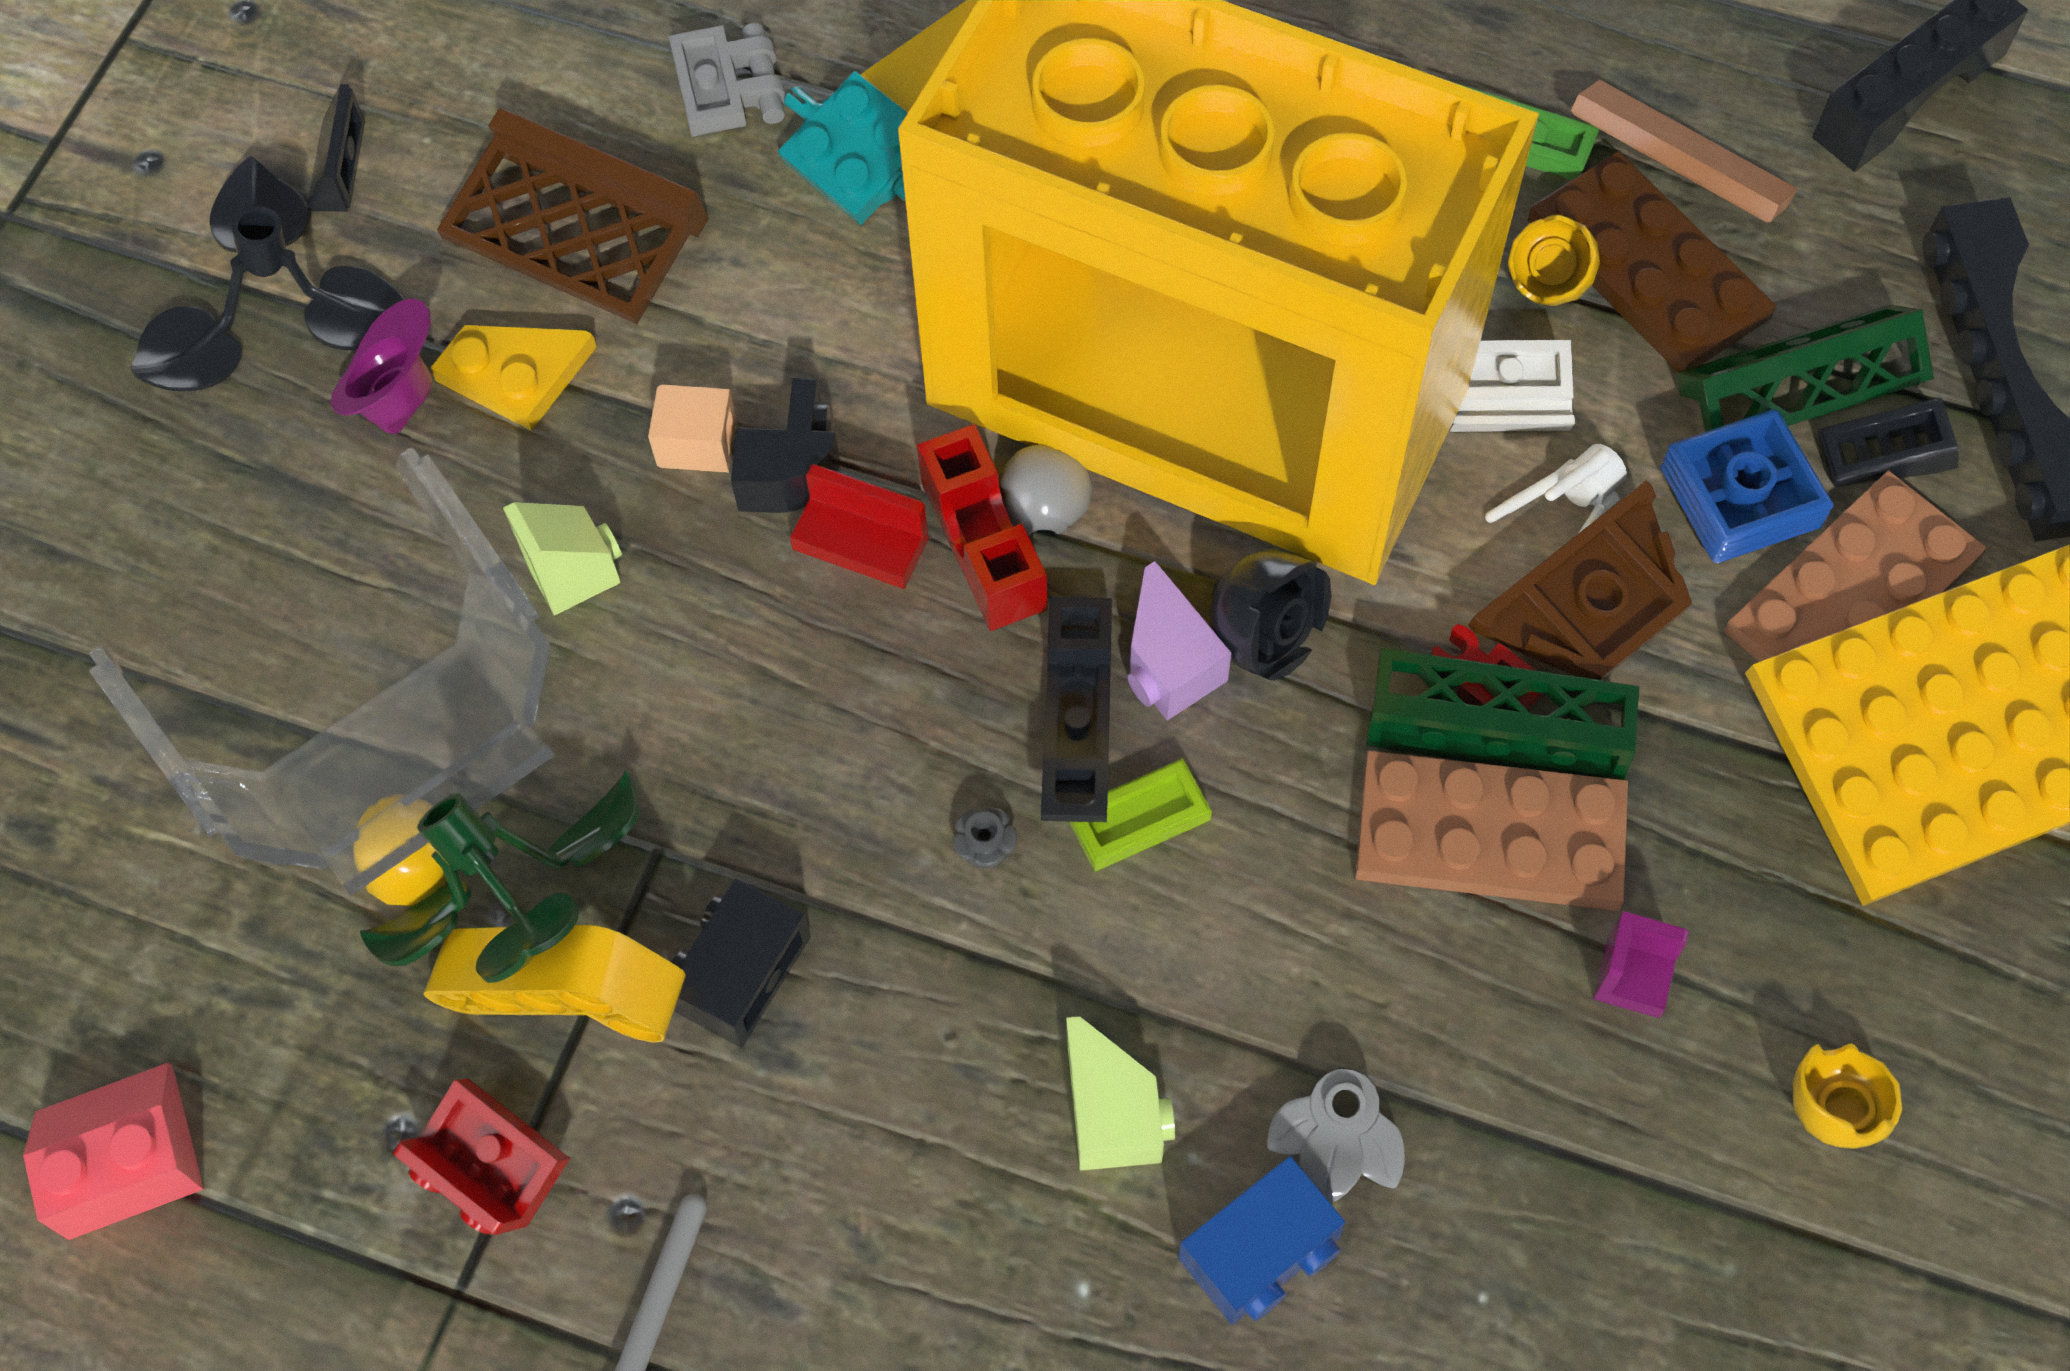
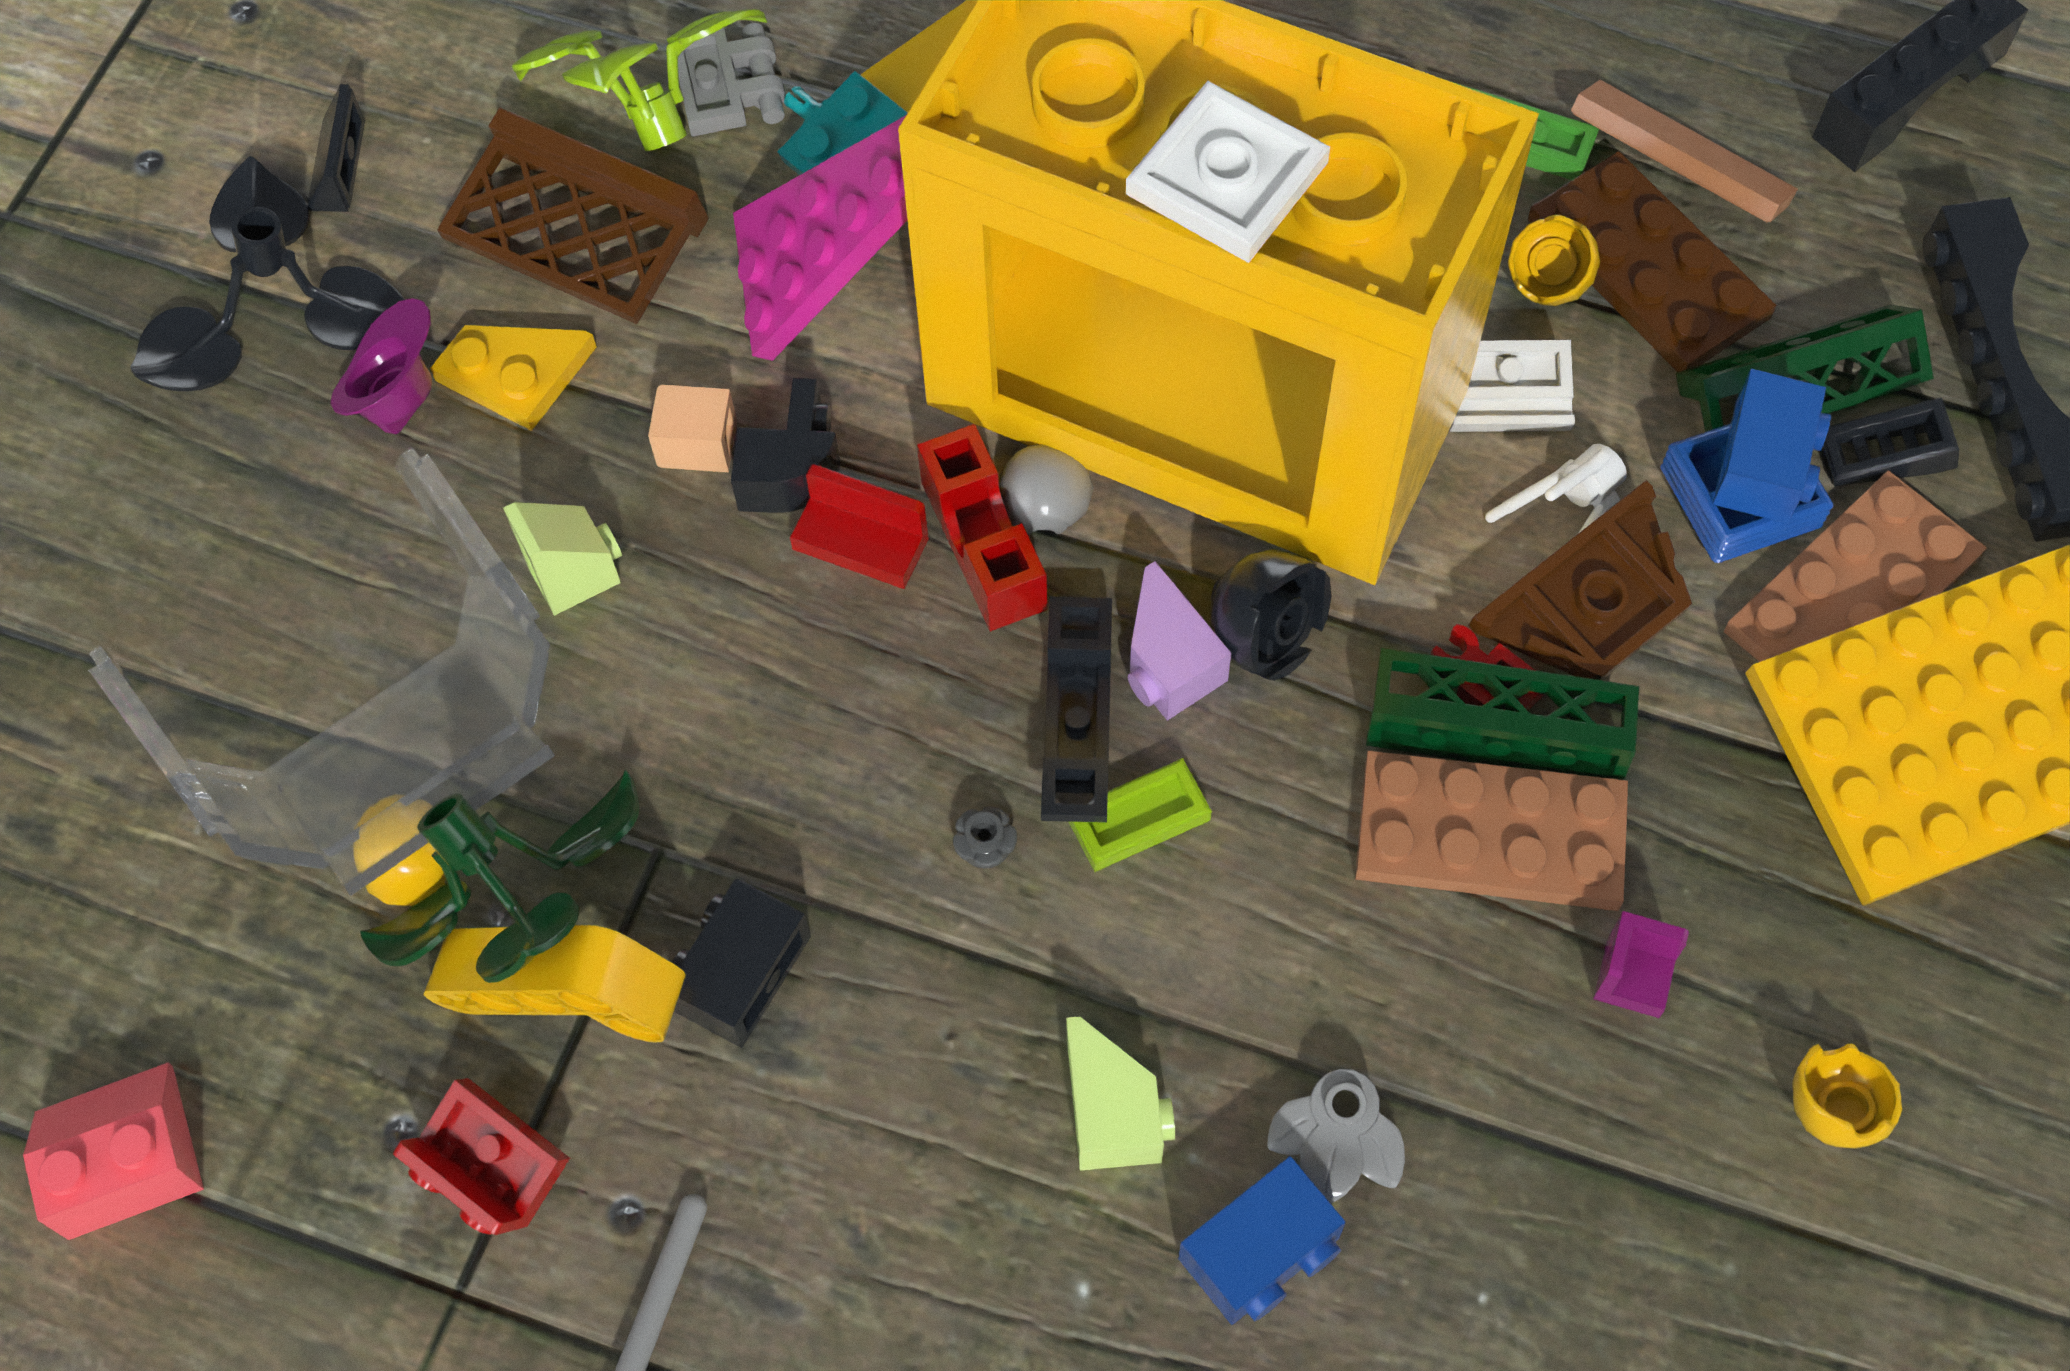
(649, 106): none -> lime plant
(815, 236): none -> dark pink wing
(1227, 171): none -> white plate
(1772, 446): none -> blue brick

